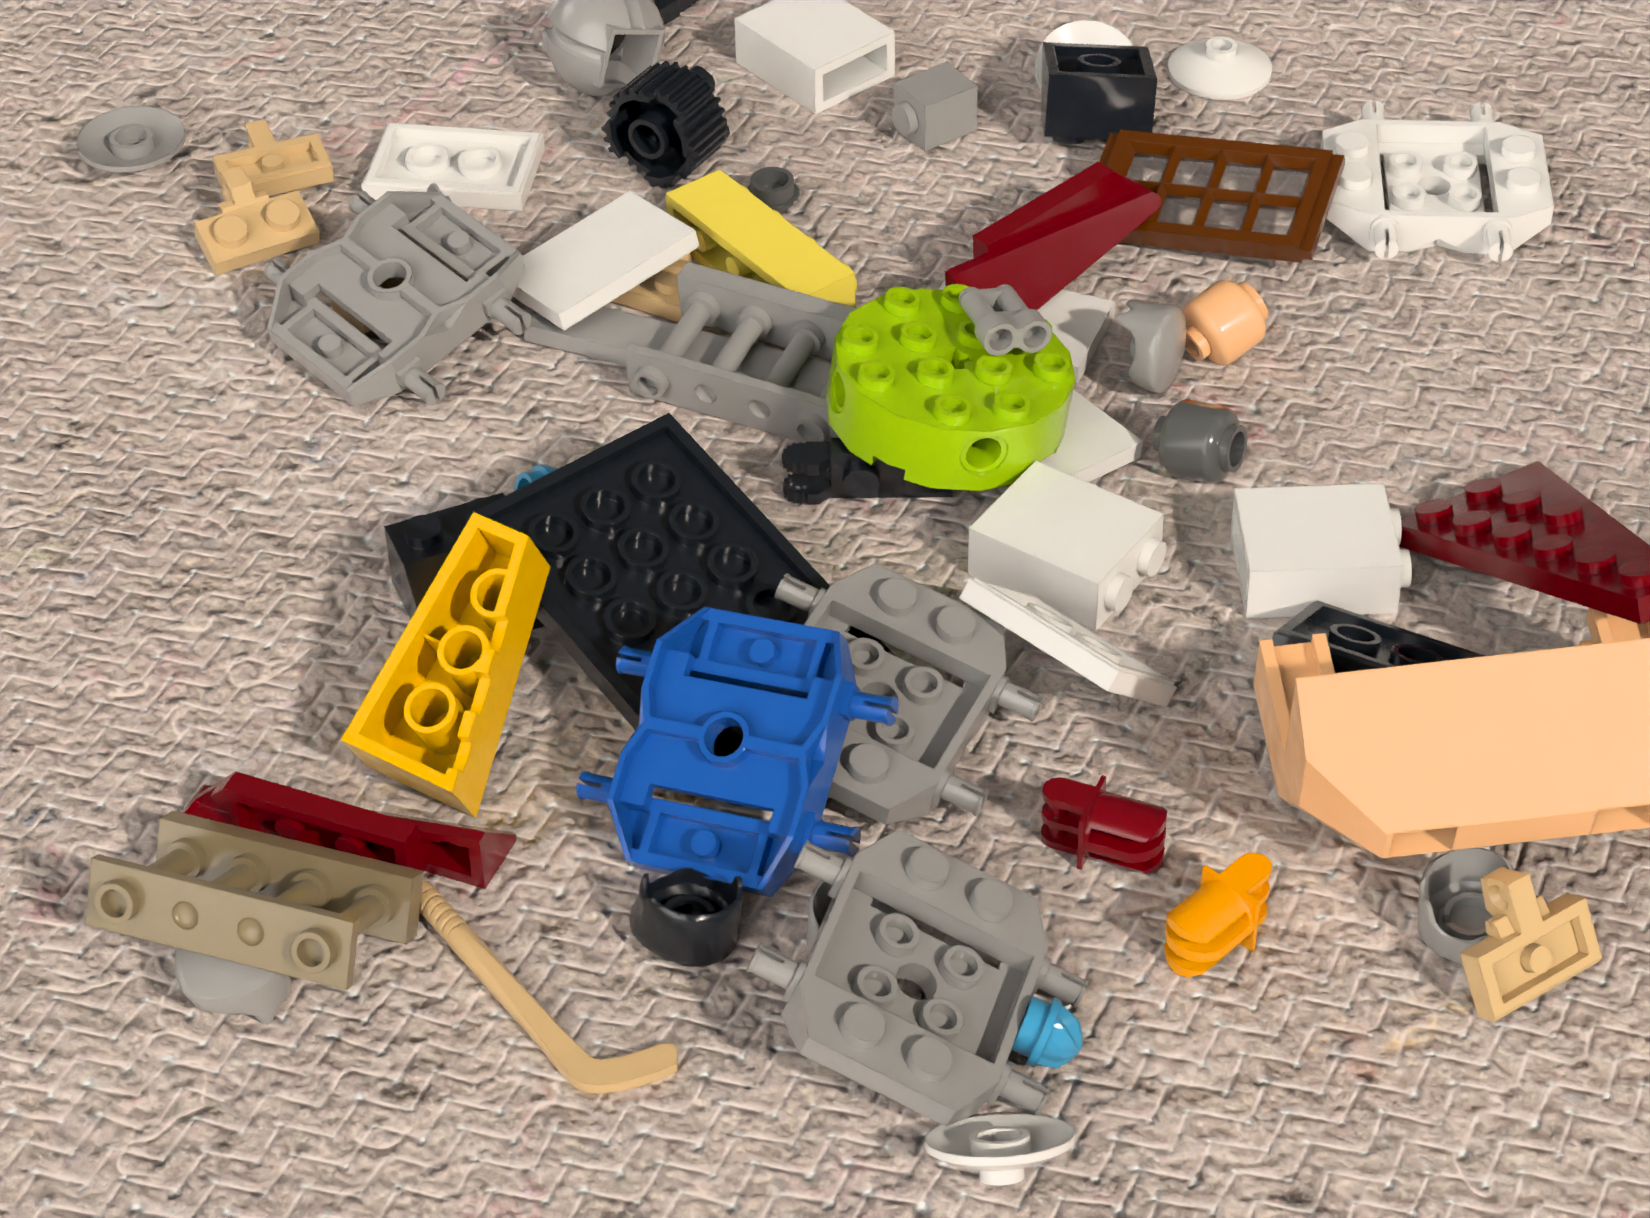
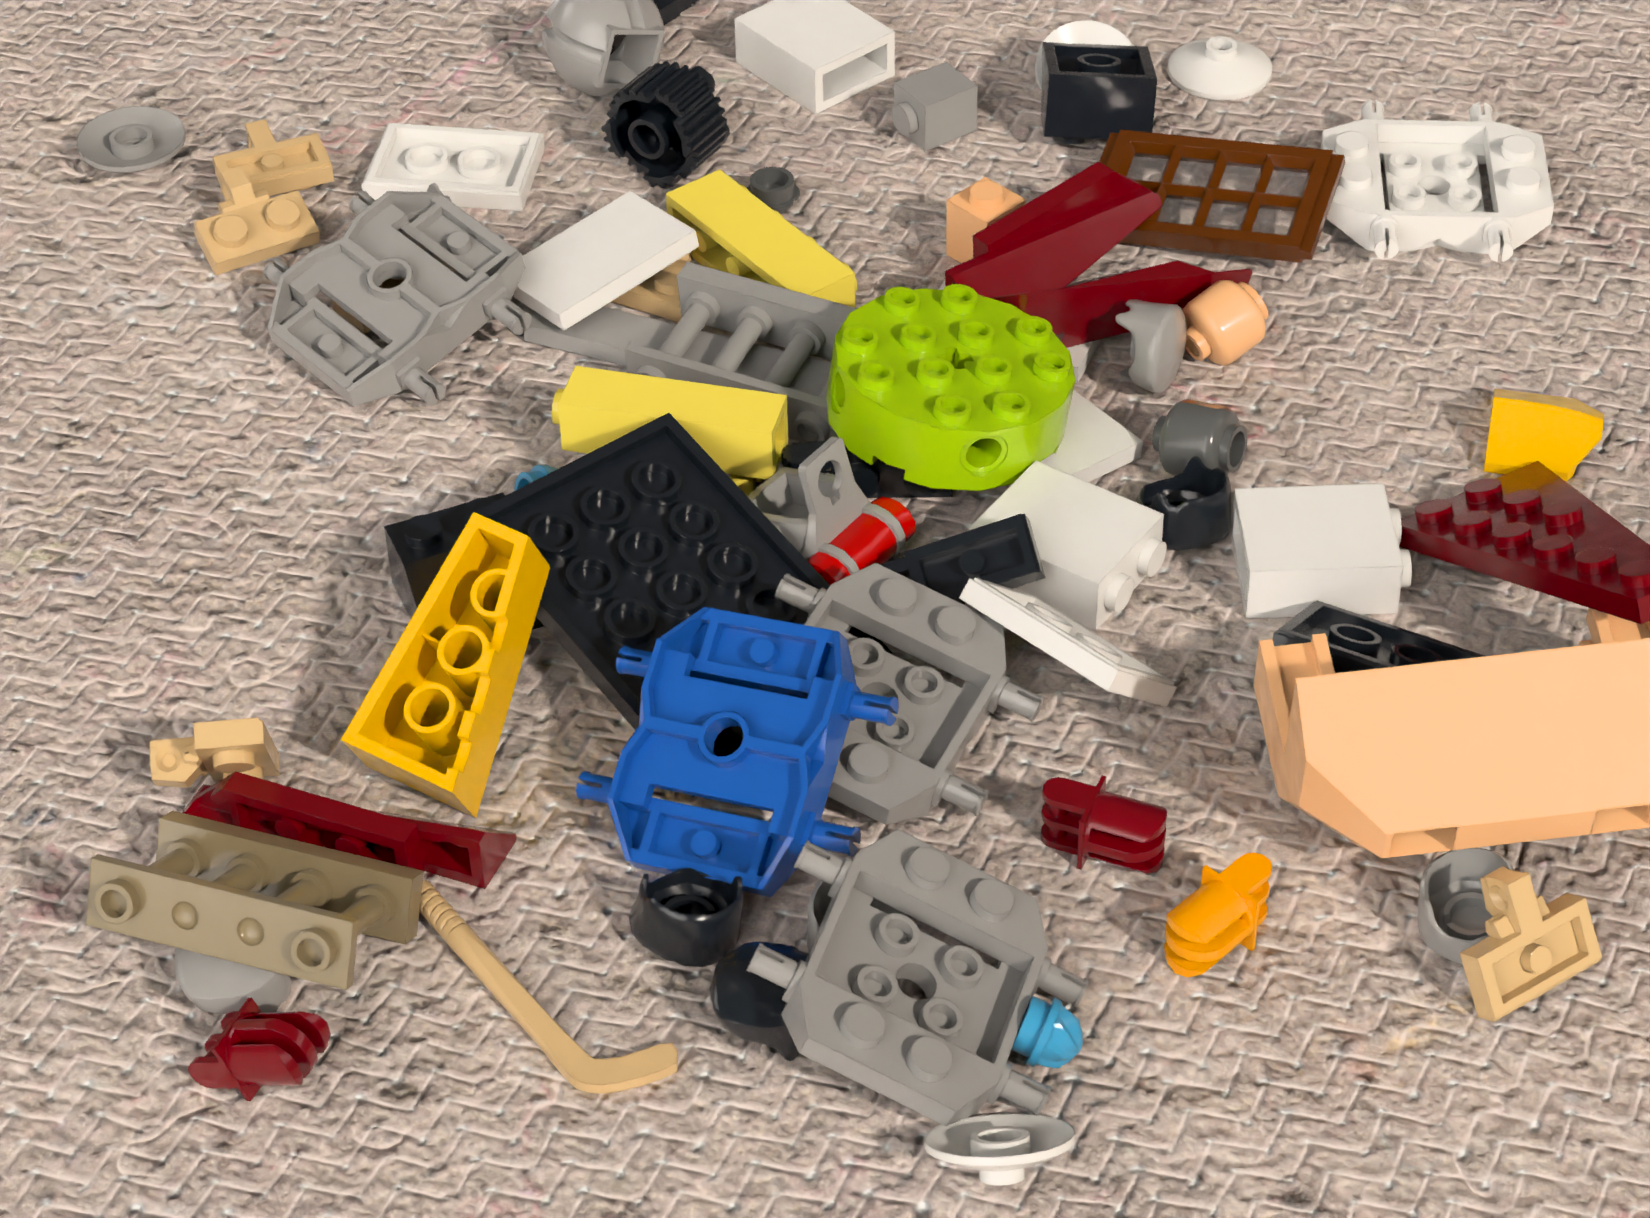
(216, 750): none -> tan hinge
(261, 1050): none -> dark red arm
(733, 425): none -> light yellow brick
(750, 1004): none -> black hair
(831, 516): none -> light grey piece
(973, 211): none -> light nougat brick
(994, 552): none -> black hinge
(1004, 320): light grey piece -> none
(1090, 308): none -> dark red wedge
(1193, 506): none -> black hair
(1540, 429): none -> yellow slope

